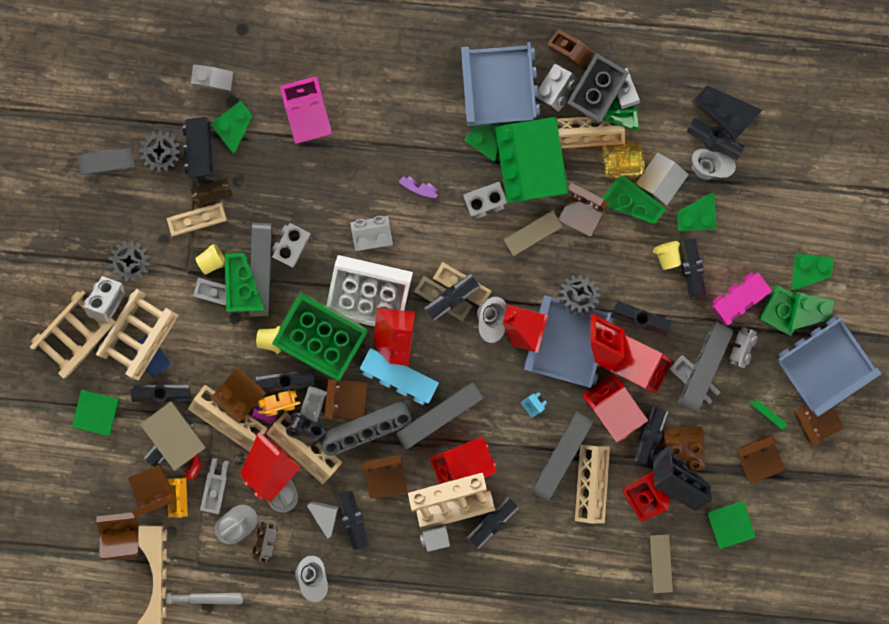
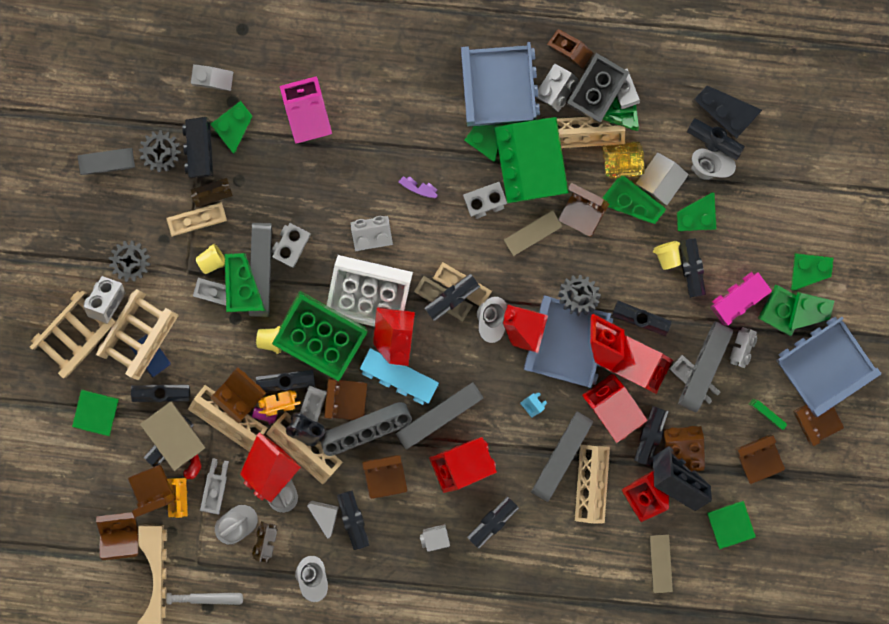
(454, 510): tan fence -> none

